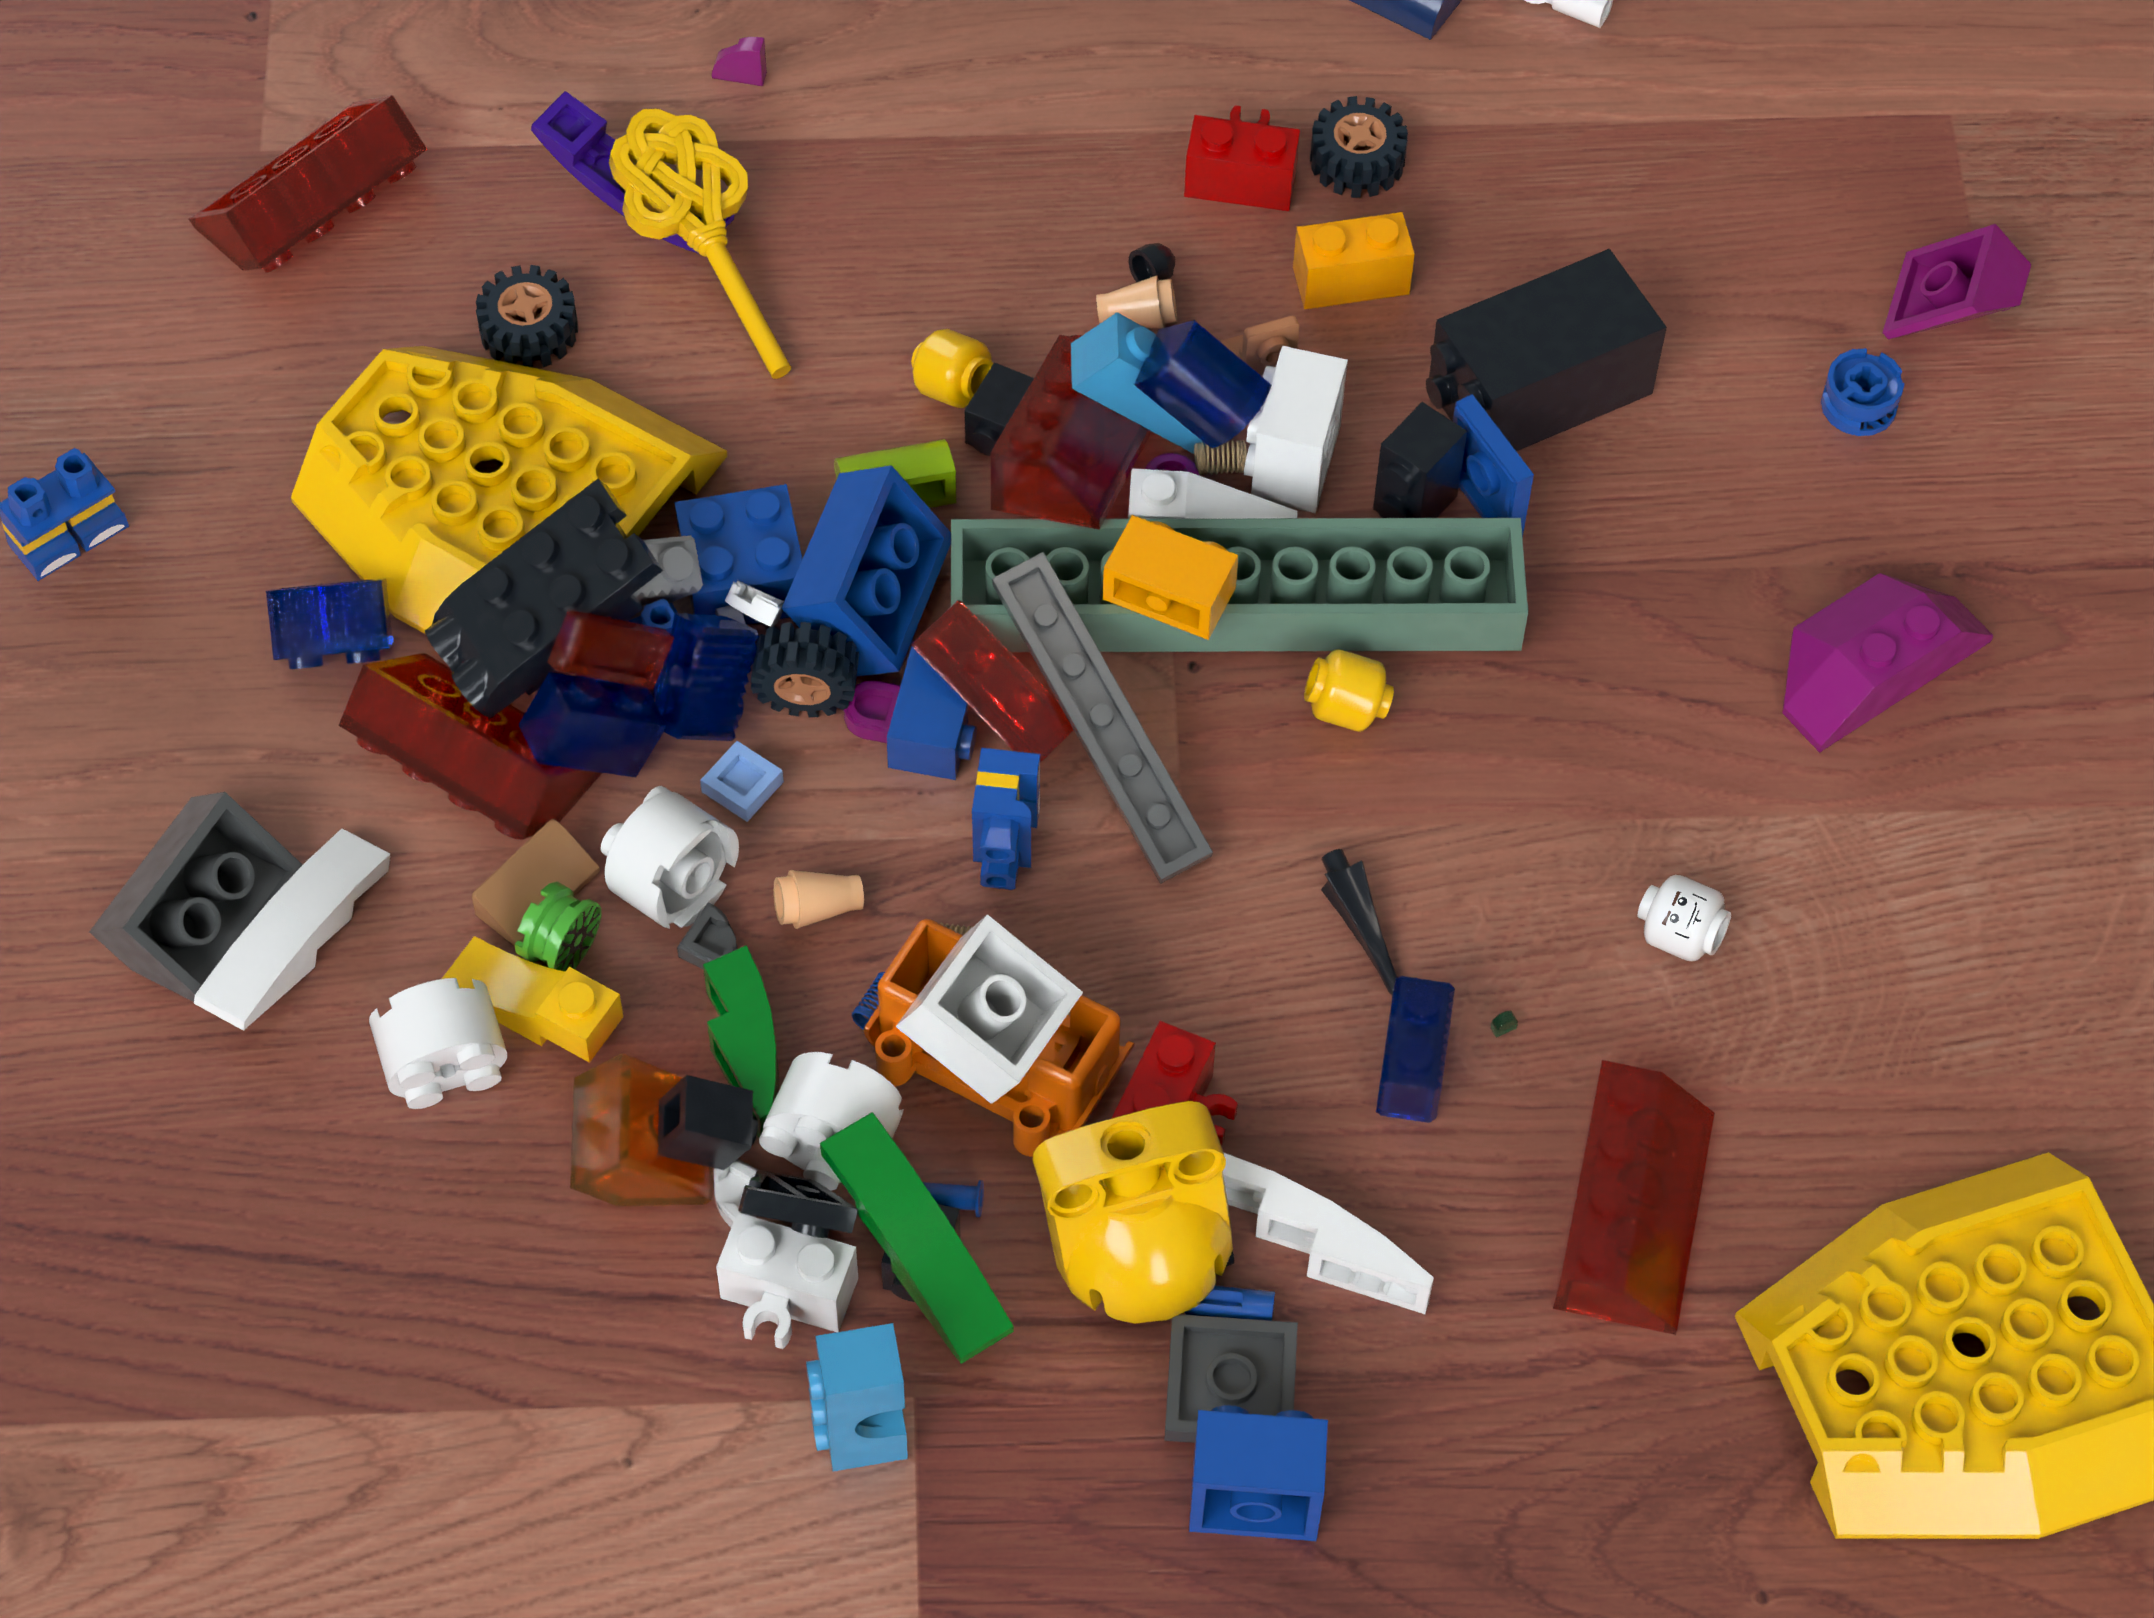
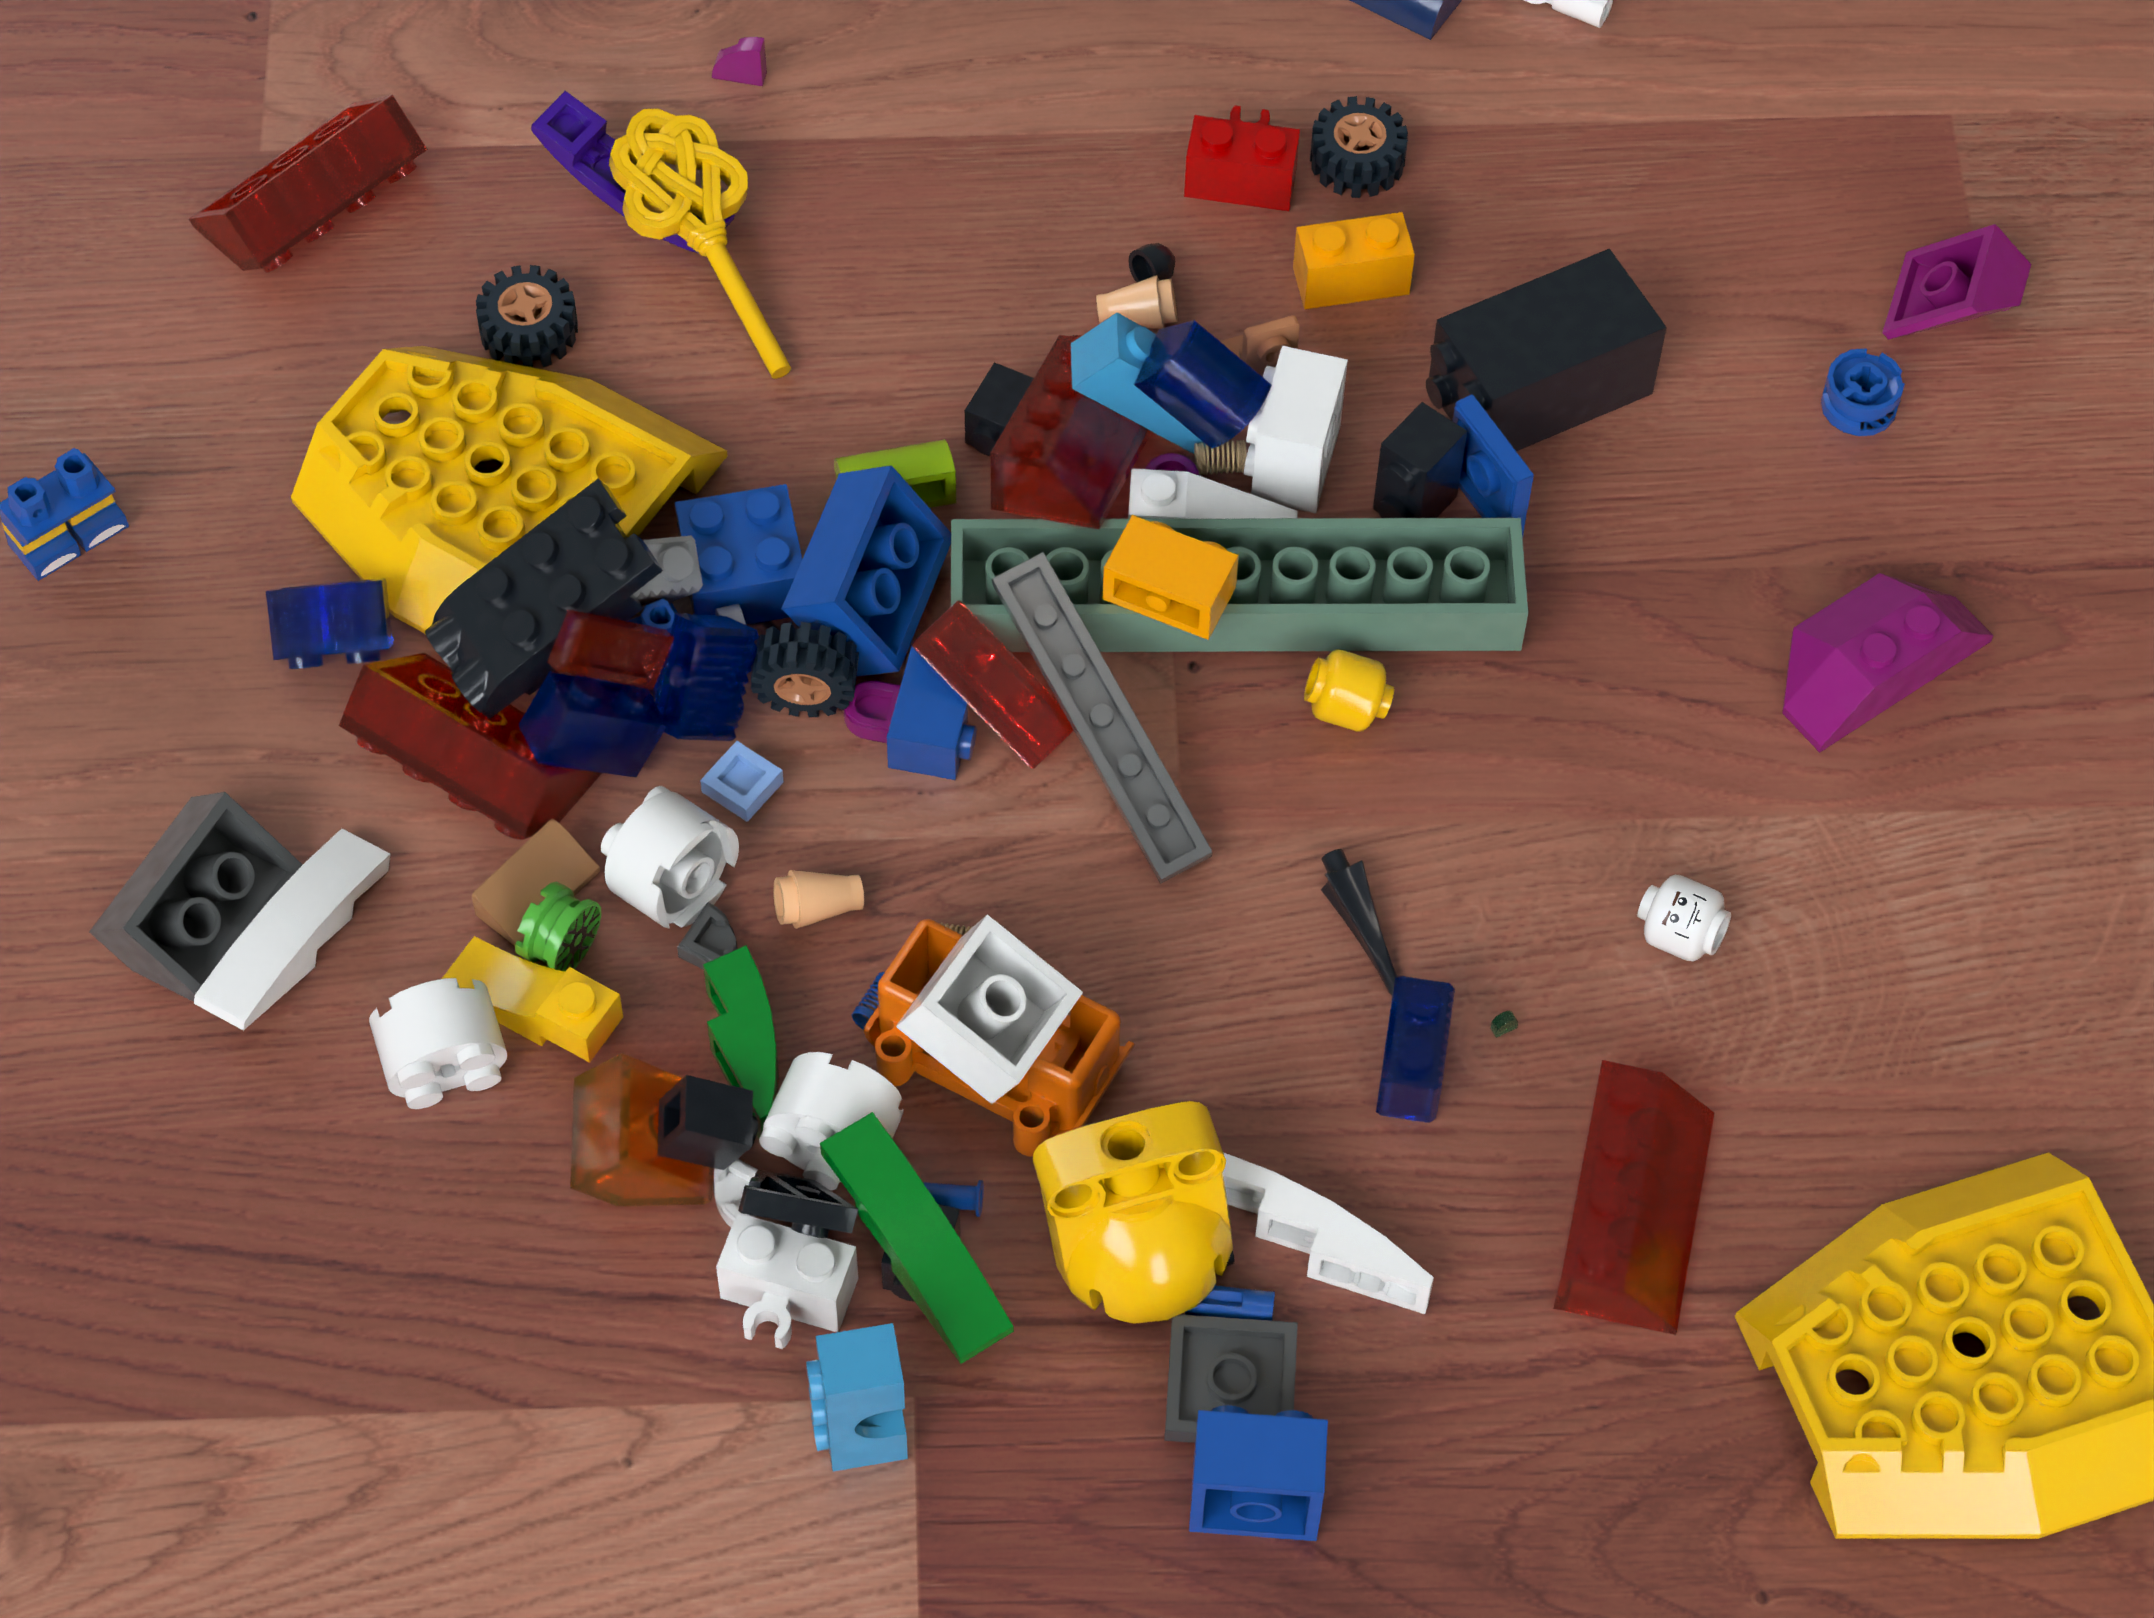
(755, 603): white tile -> none
(950, 367): yellow head -> none
(1003, 813): blue hips -> none
(1174, 1071): red brick -> none

